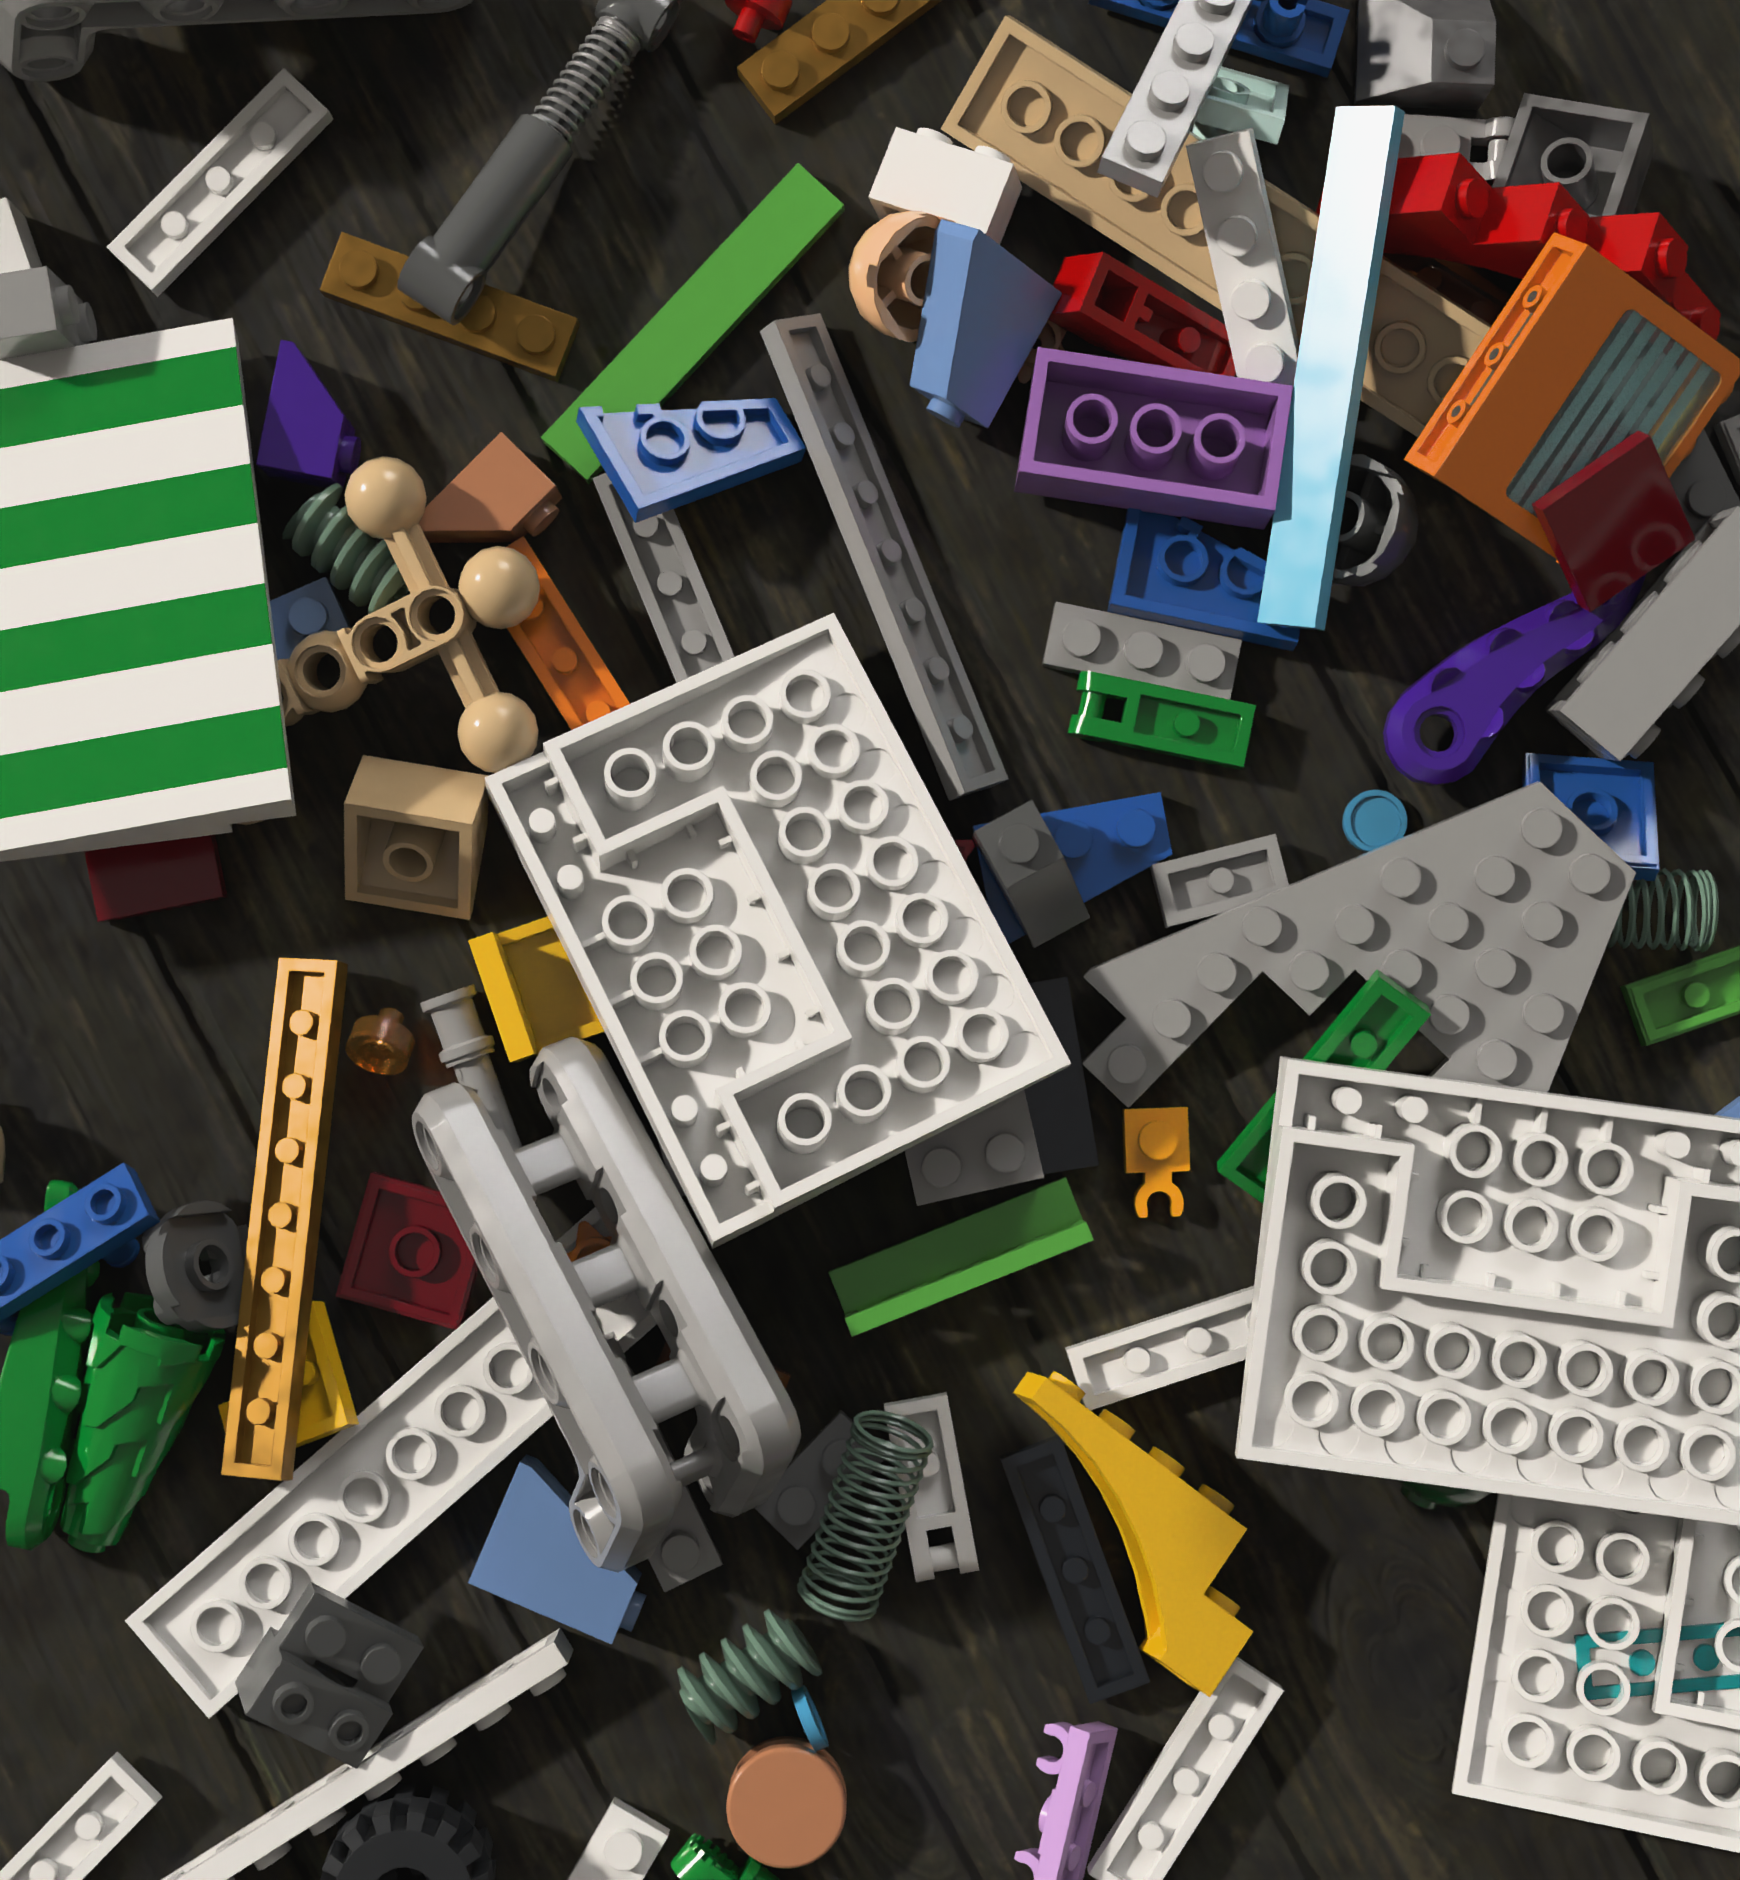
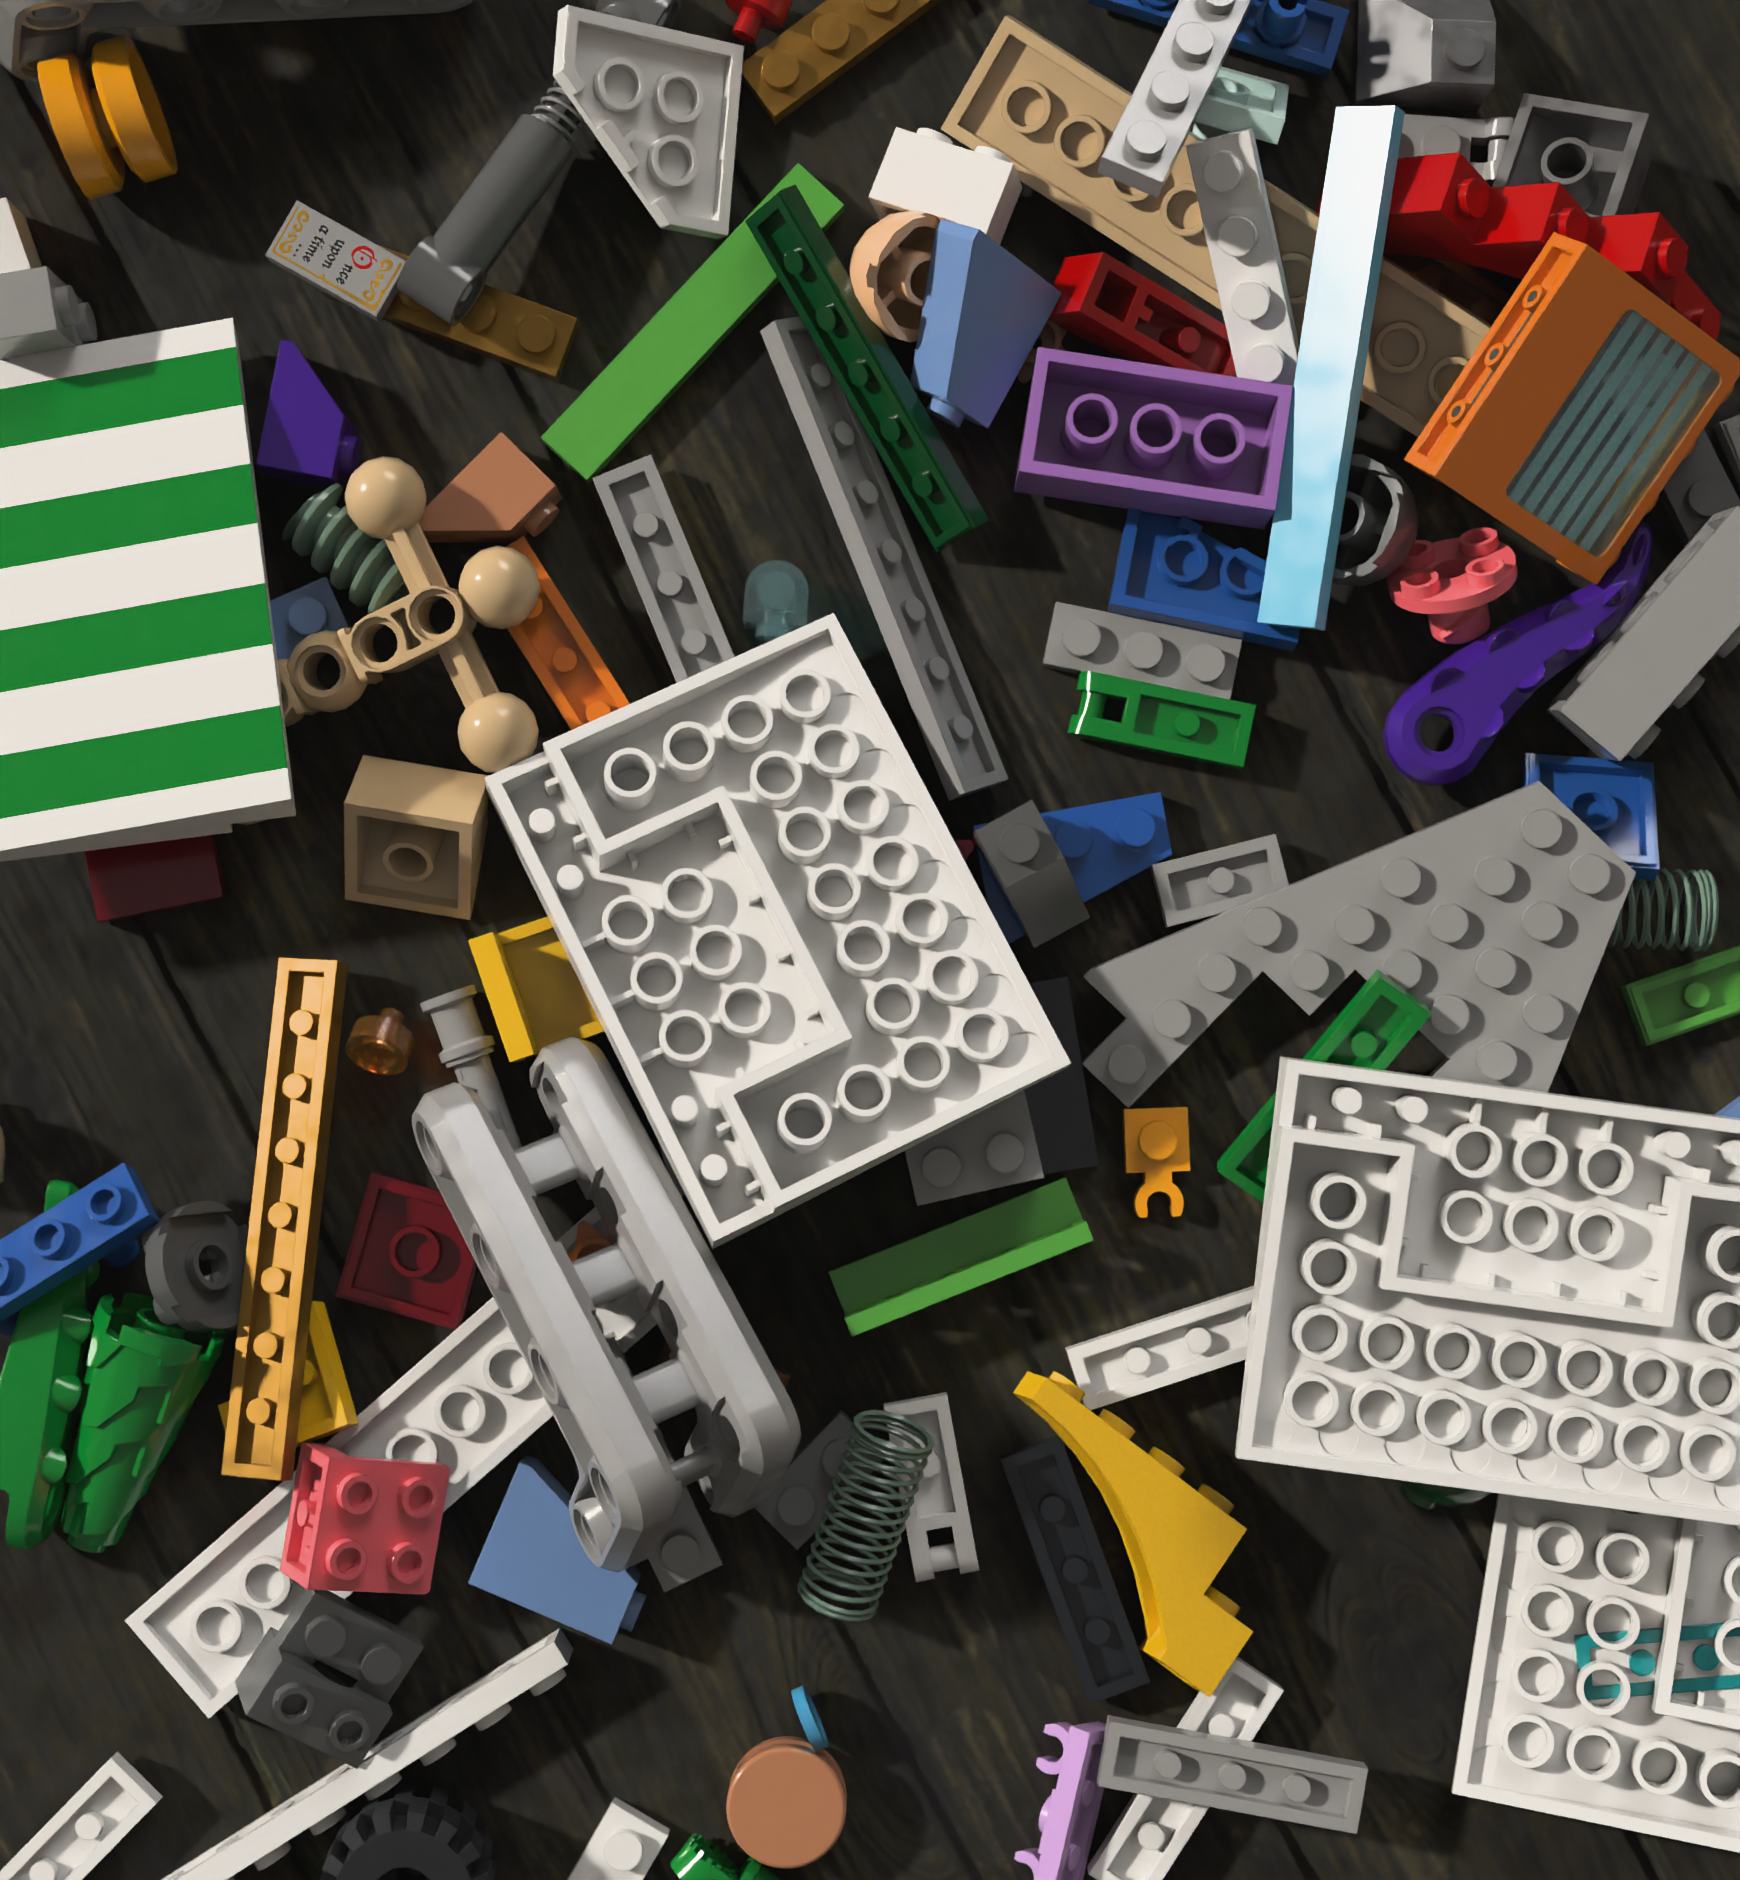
(107, 117): none -> light orange wheel
(220, 182): white plate -> none
(337, 261): none -> light grey tile
(363, 1522): none -> coral bracket
(659, 109): none -> white plate
(688, 454): wing -> none
(745, 1675): sand green piece -> none
(775, 600): none -> clear light blue plate
(866, 368): none -> dark green tile
(1232, 1774): none -> light grey plate
(1374, 820): dark azure piece -> none
(1455, 583): none -> coral plate
(1614, 521): dark red tile -> none

